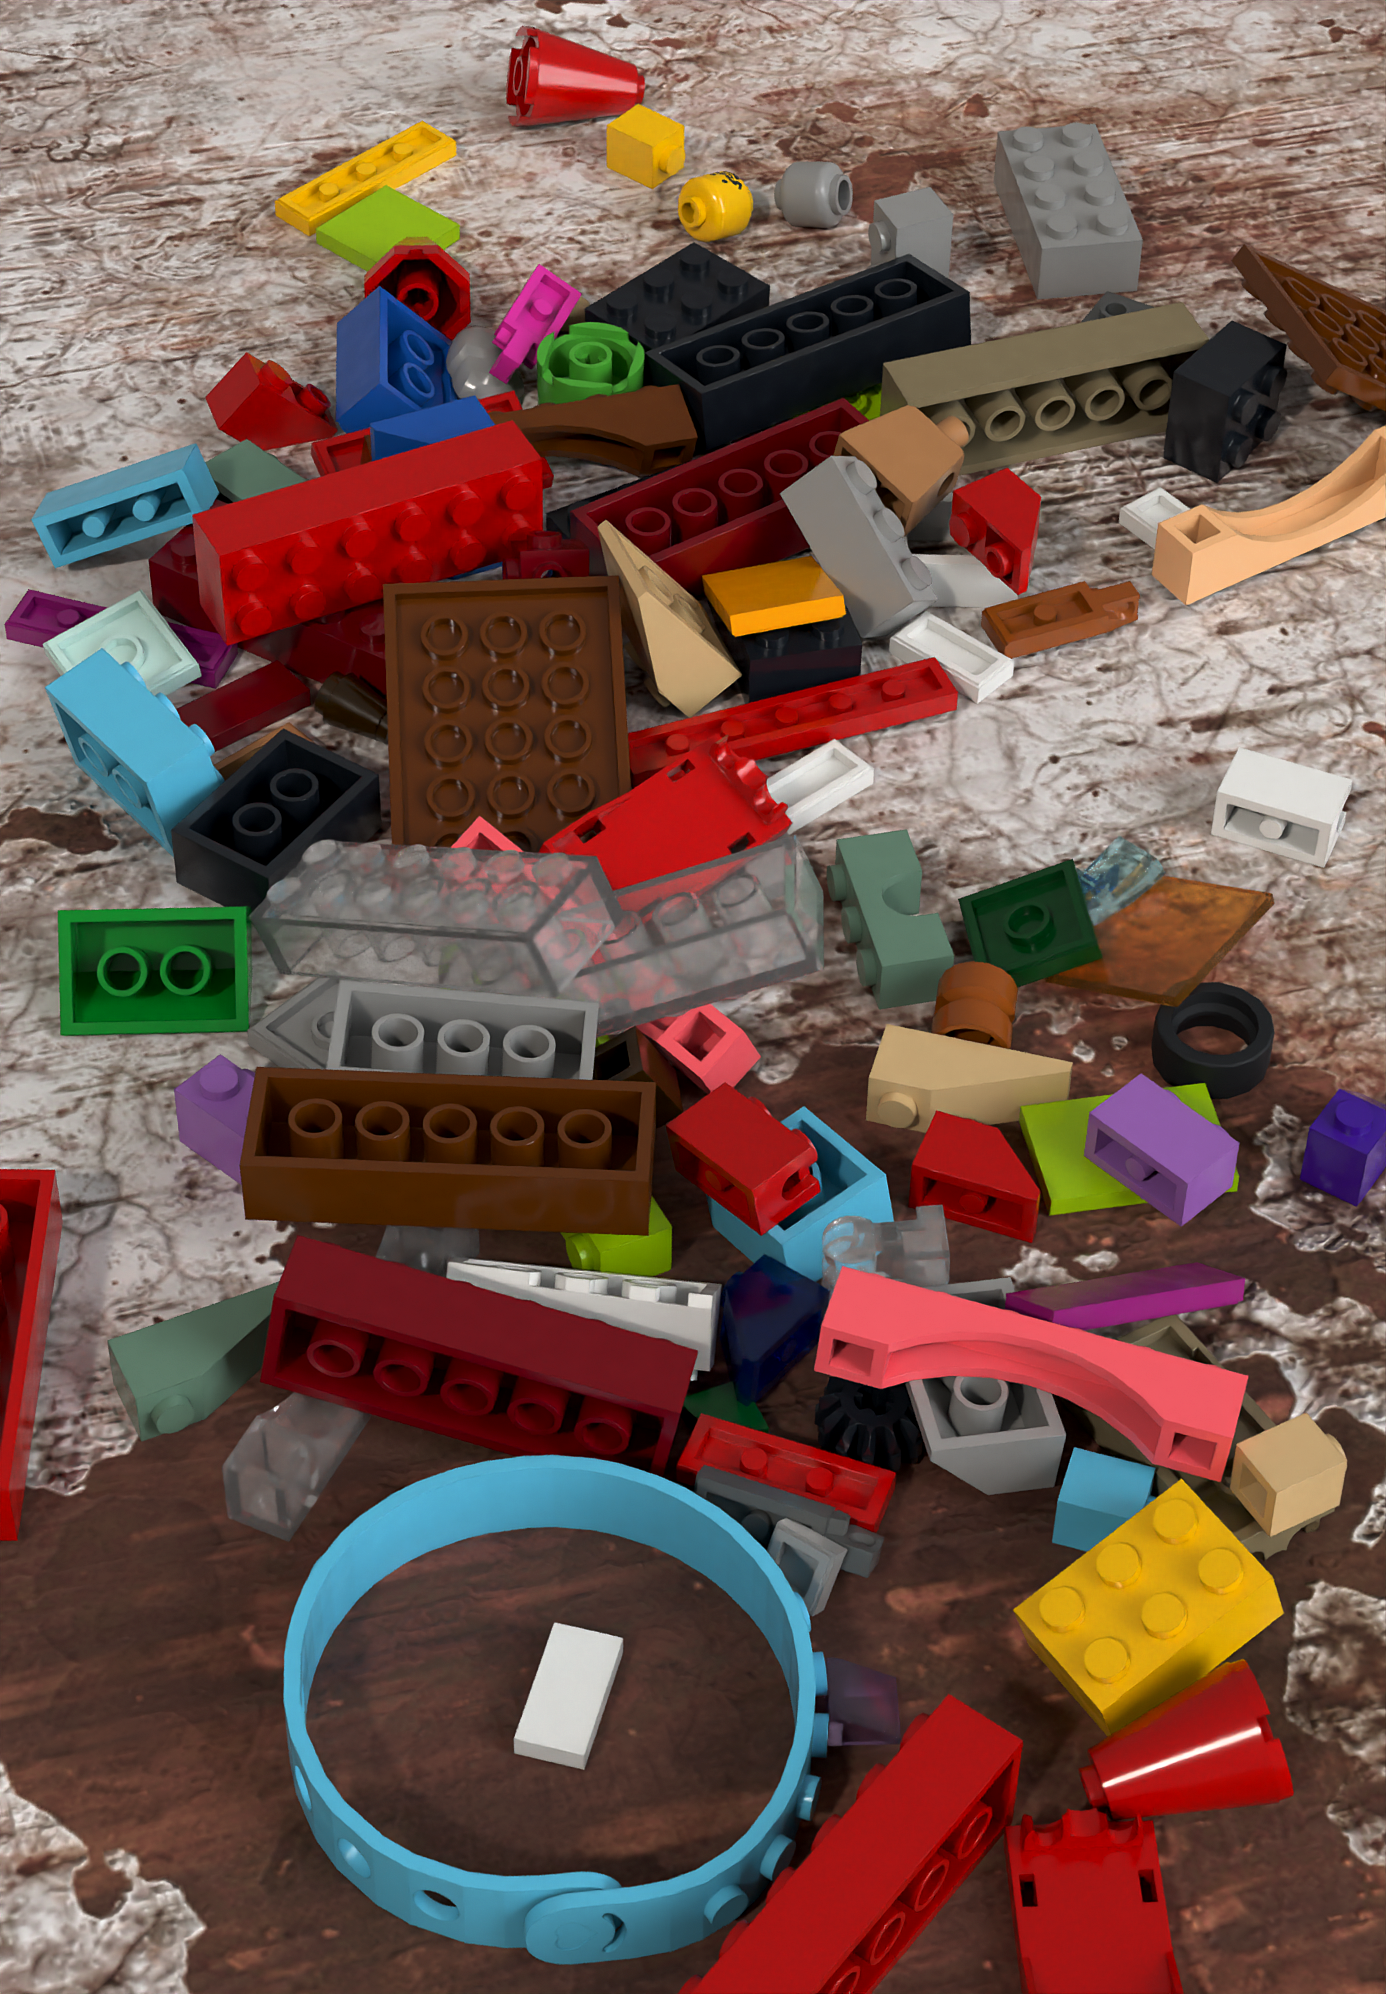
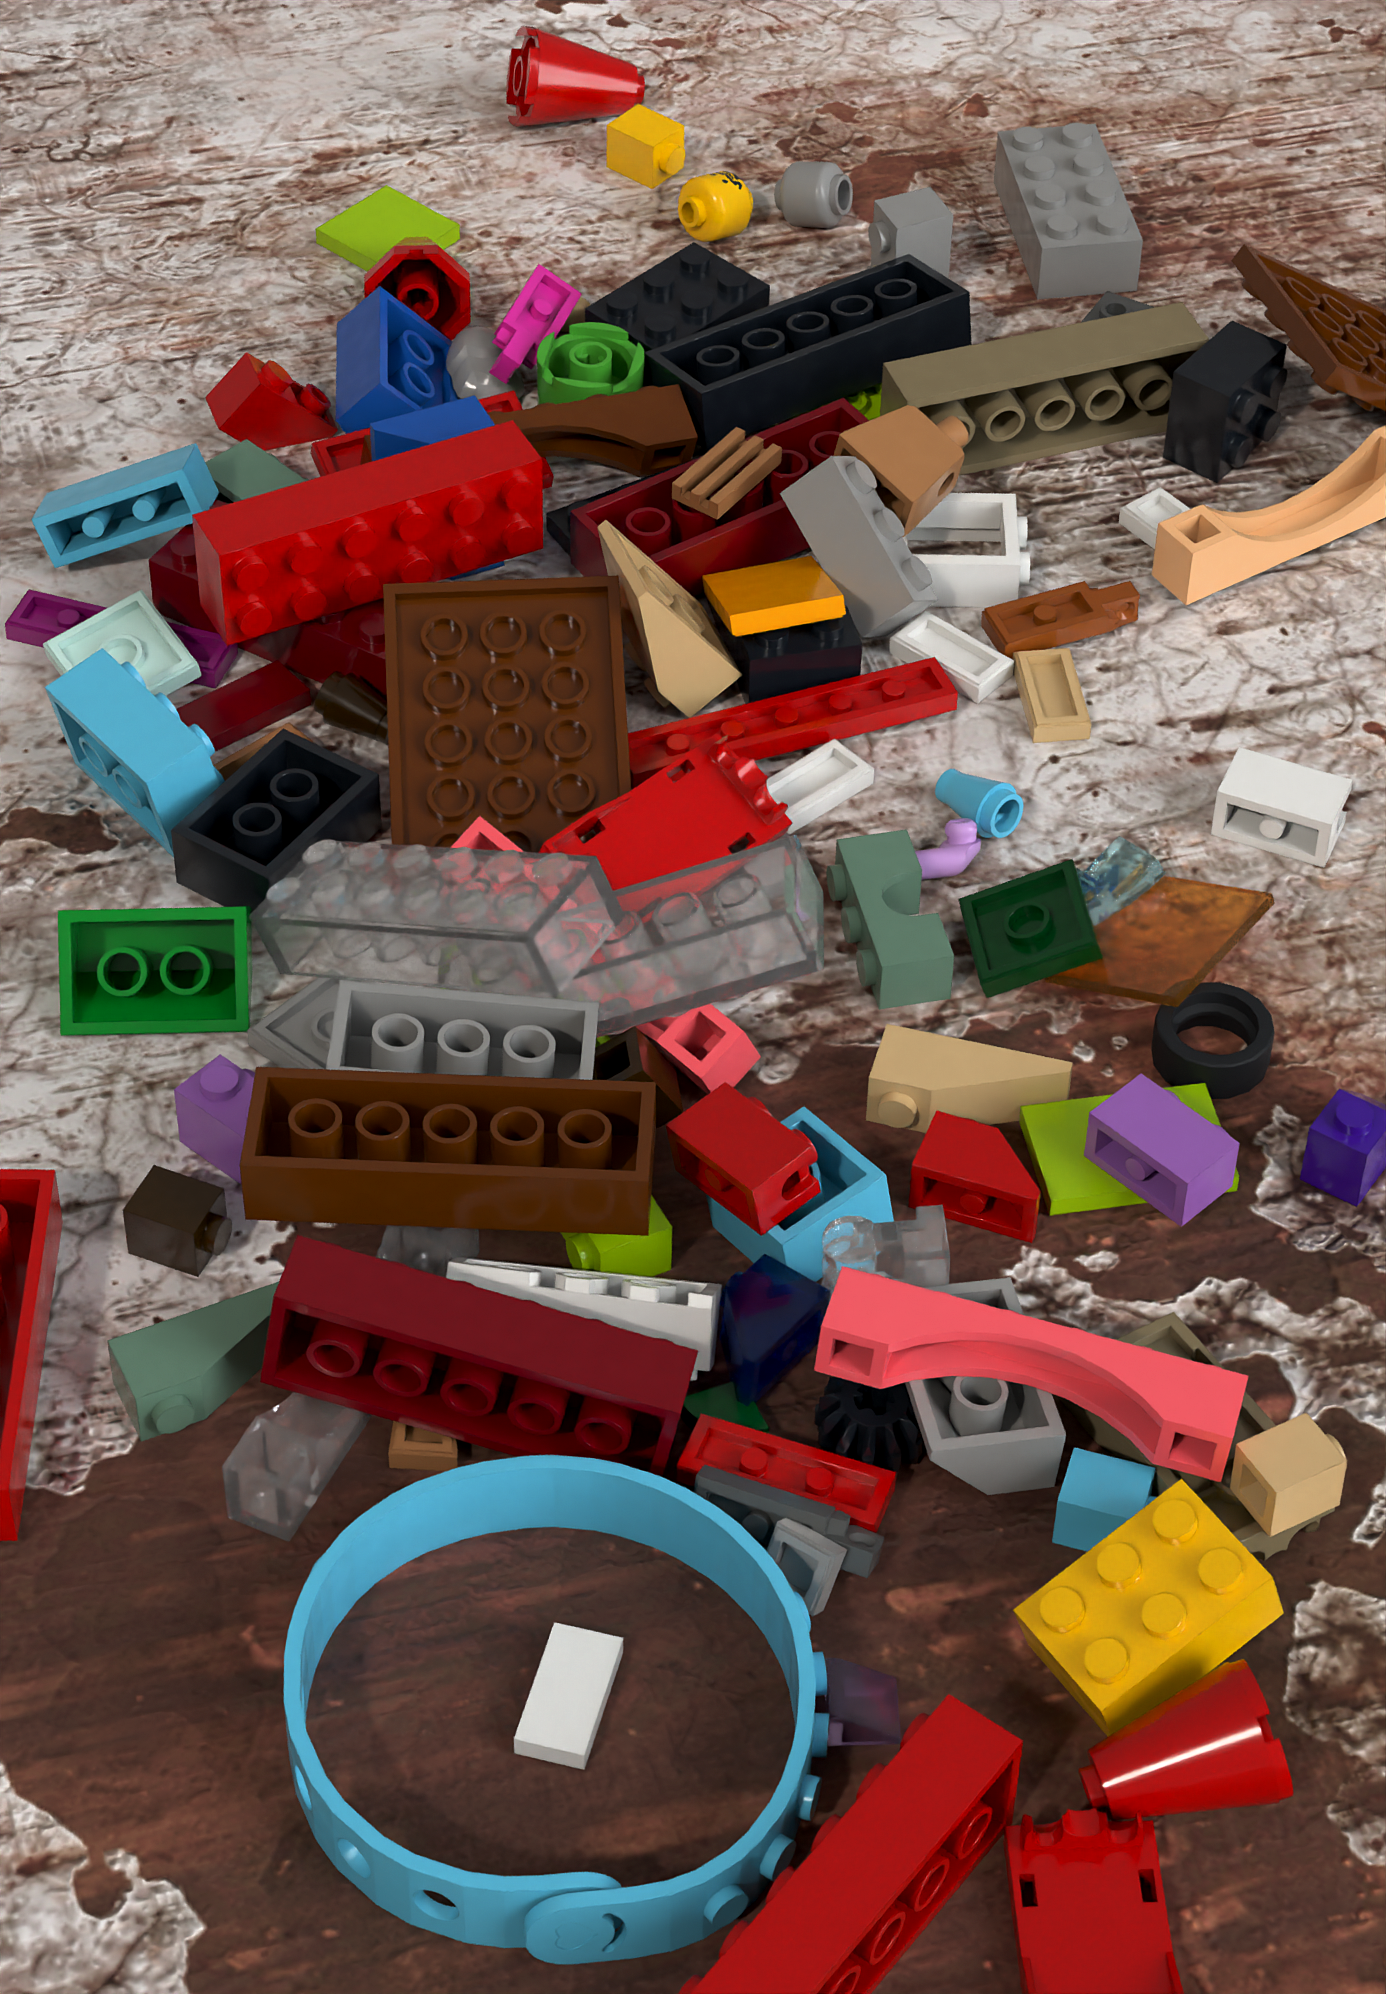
(177, 1221): none -> dark brown brick
(388, 163): yellow tile -> none
(421, 1449): none -> medium nougat tile
(548, 553): dark red brick -> none
(717, 471): none -> medium nougat tile
(953, 853): none -> lavender arm
(976, 1004): dark orange wheel -> none
(985, 801): none -> medium azure cone
(998, 525): red slope -> none
(1051, 695): none -> tan tile
(1130, 1296): magenta tile -> none

